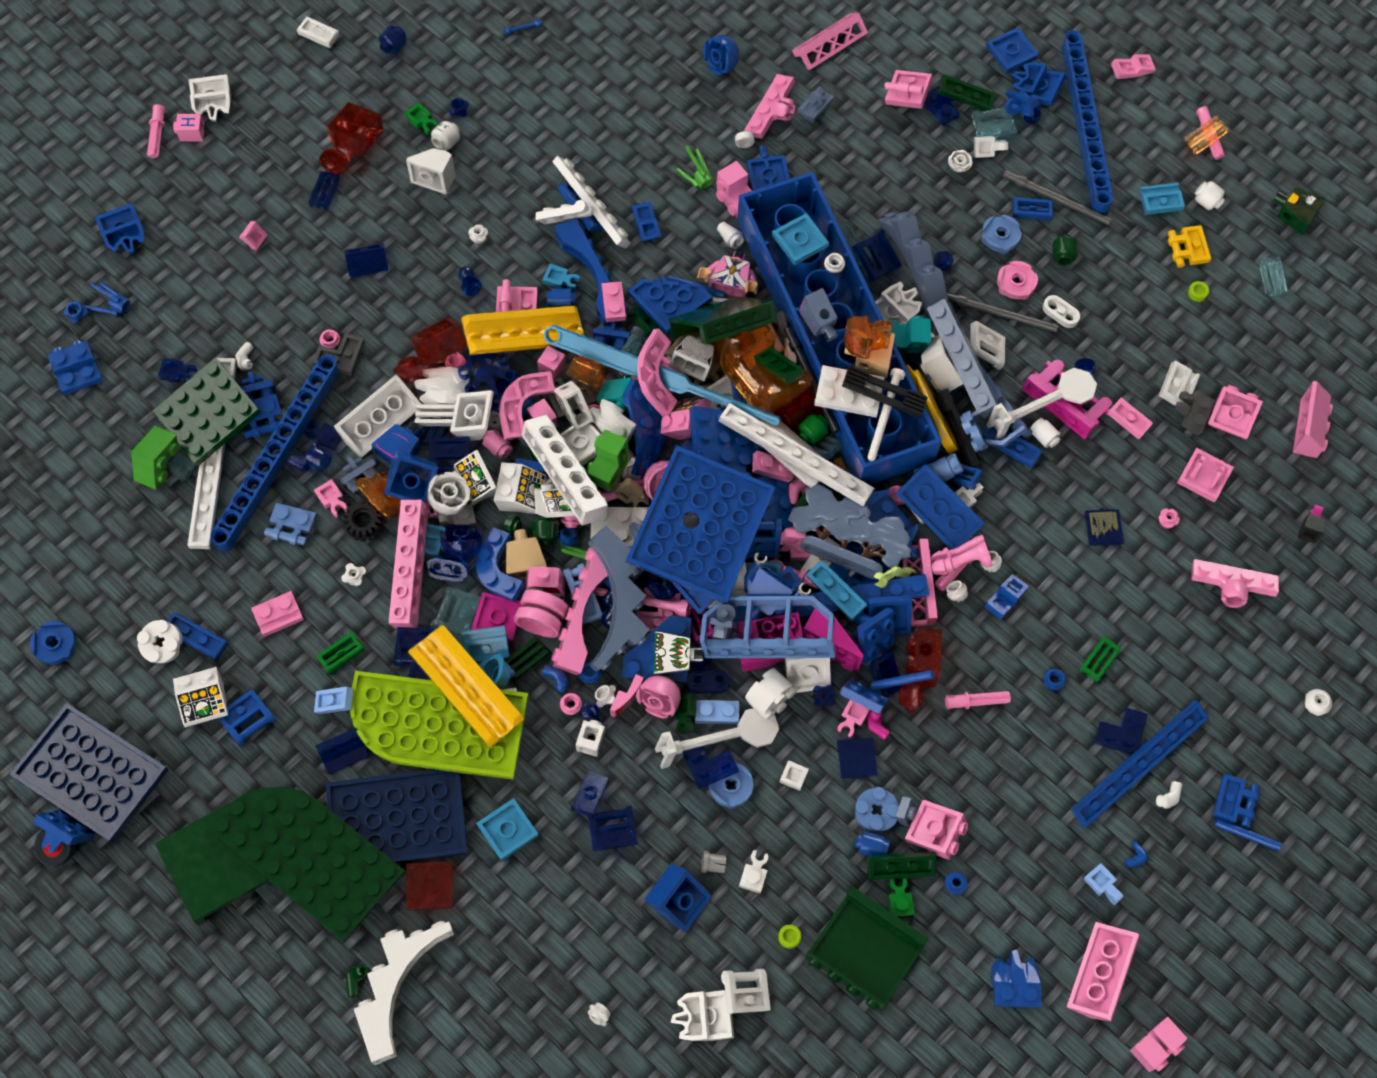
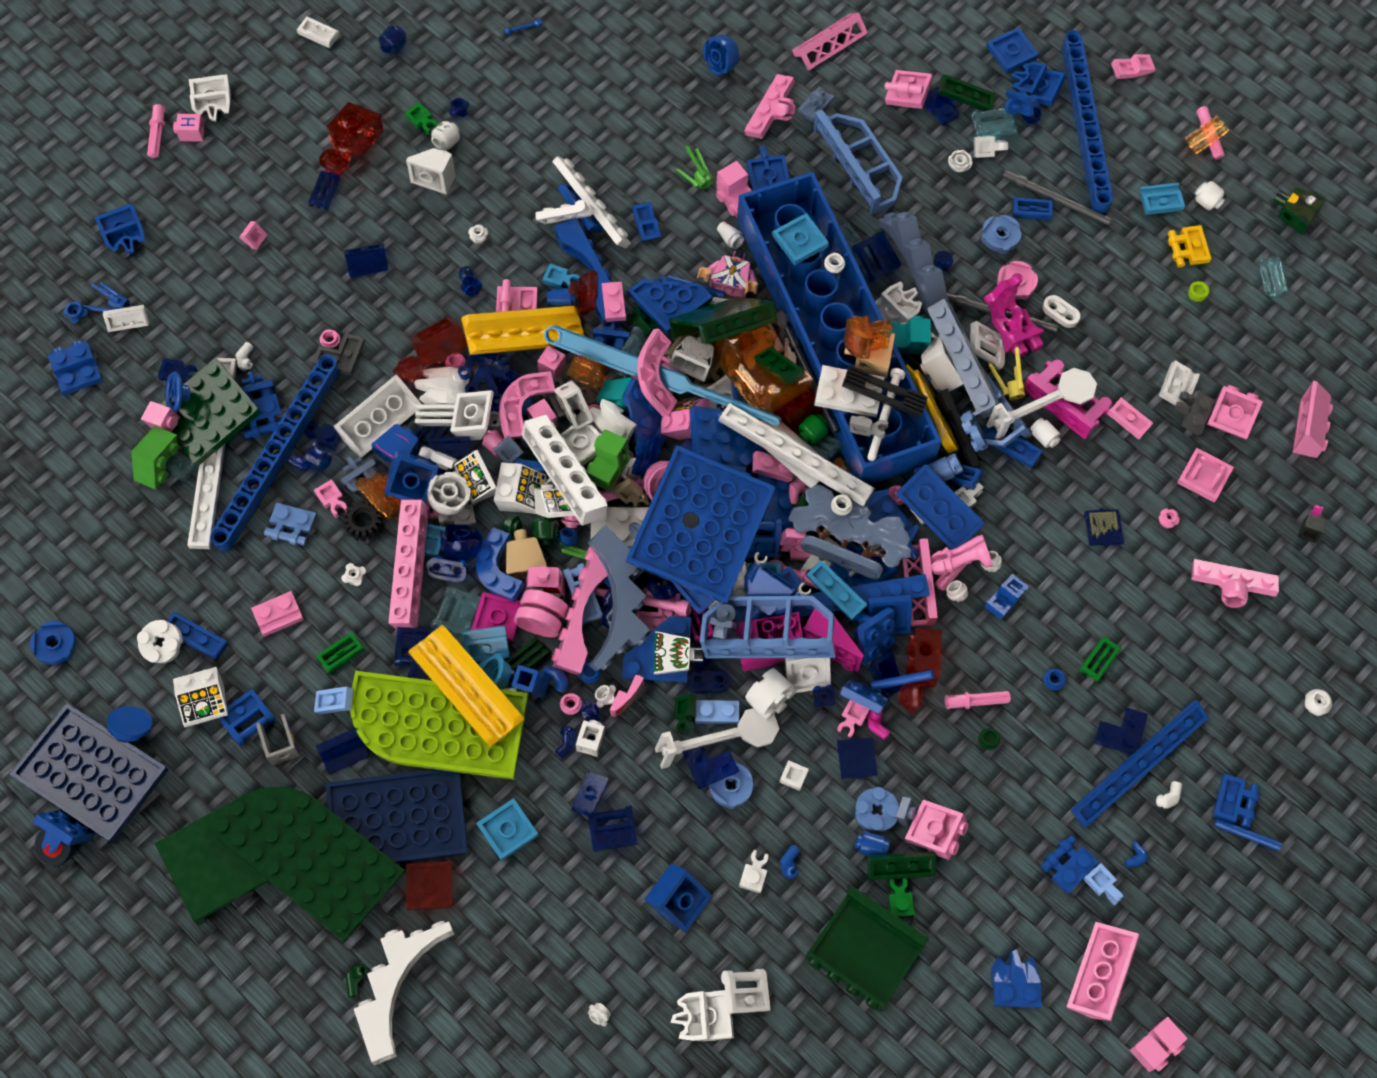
(126, 318): none -> white plate
(129, 723): none -> blue tile
(160, 416): none -> bright pink brick
(176, 391): none -> blue piece
(291, 751): none -> light grey piece
(442, 460): none -> white plate
(508, 450): none -> sand blue plate
(531, 681): none -> blue brick
(569, 741): none -> clear blue arm
(586, 291): none -> clear red tile
(659, 695): bright pink cylinder -> none
(708, 862): light grey bush -> none
(744, 139): white tile -> none
(787, 862): none -> blue arm
(789, 936): lime tile -> none
(819, 314): sand blue torso -> none
(841, 499): none -> white plate
(853, 167): none -> medium blue plate
(864, 426): none -> light grey plate
(894, 571): yellowish green piece -> none
(954, 889): blue plate -> none
(989, 739): none -> dark green plate
(1012, 330): none -> dark pink hips
(1015, 388): none -> light yellow plant
(1065, 249): dark green head -> none
(1074, 869): none -> blue plate
(1086, 365): clear blue tile -> none

